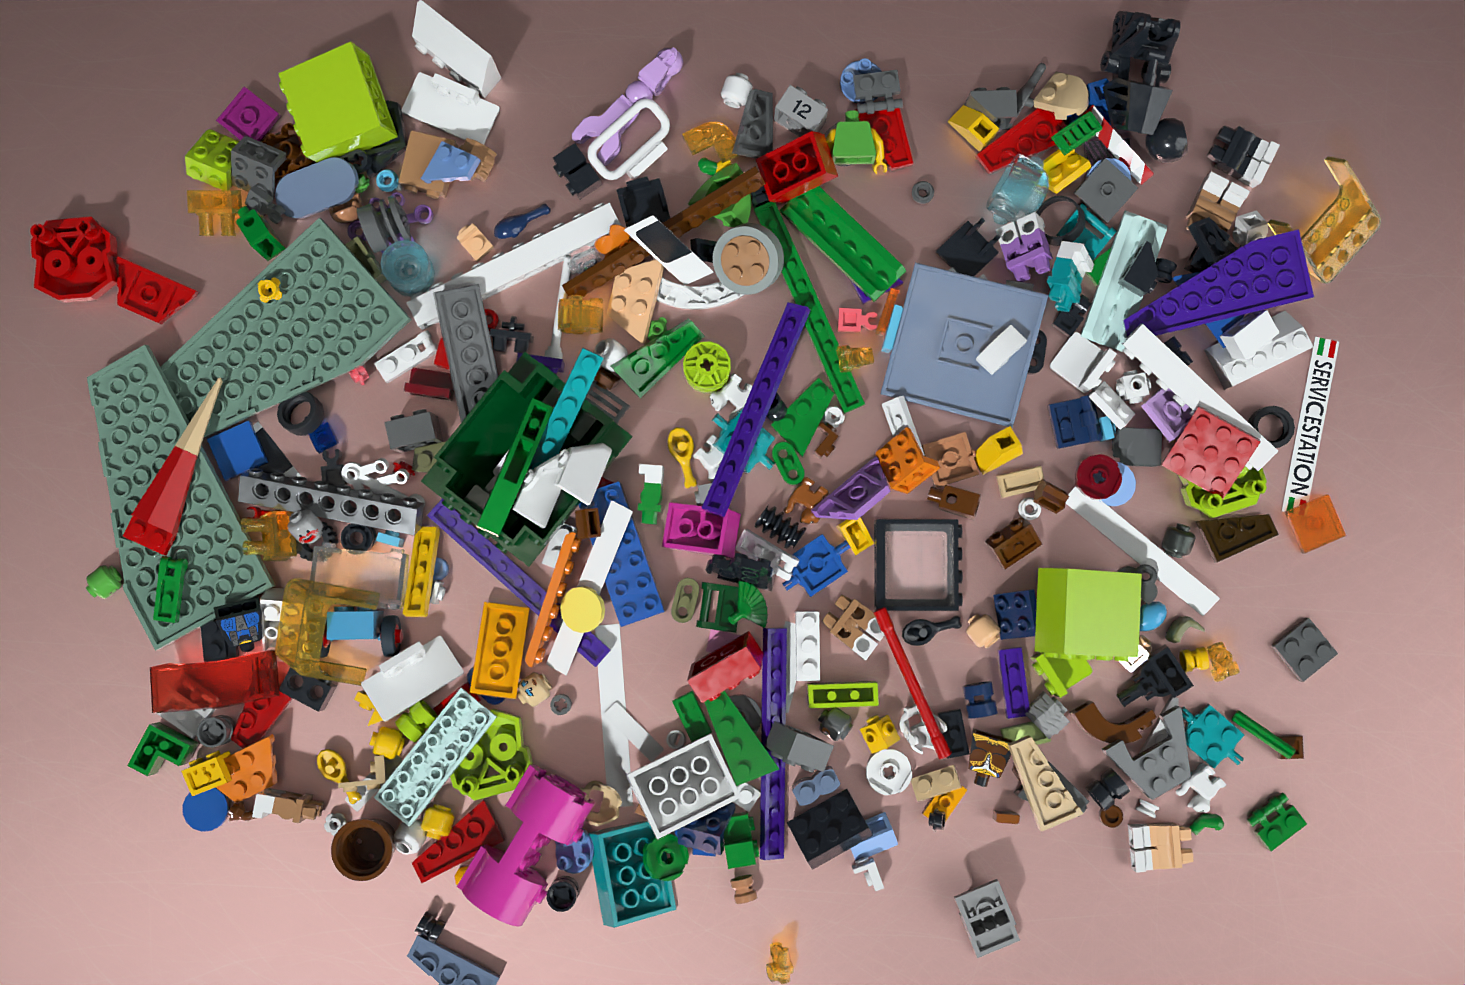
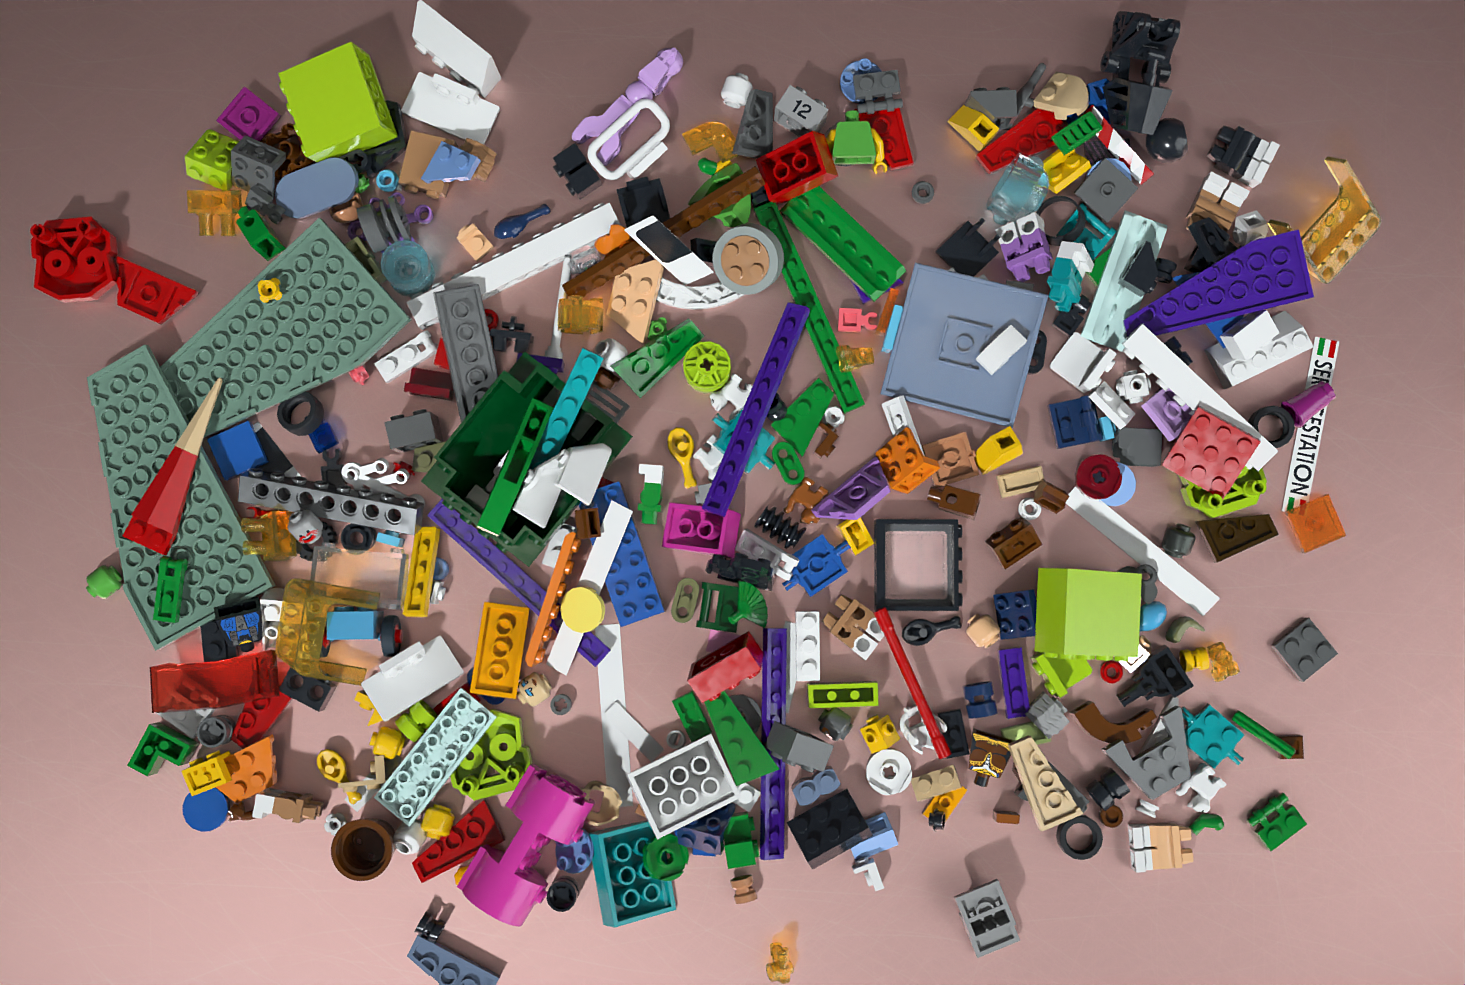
(1089, 851): none -> black tyre
(1118, 671): none -> red plate
(1309, 403): none -> magenta plant

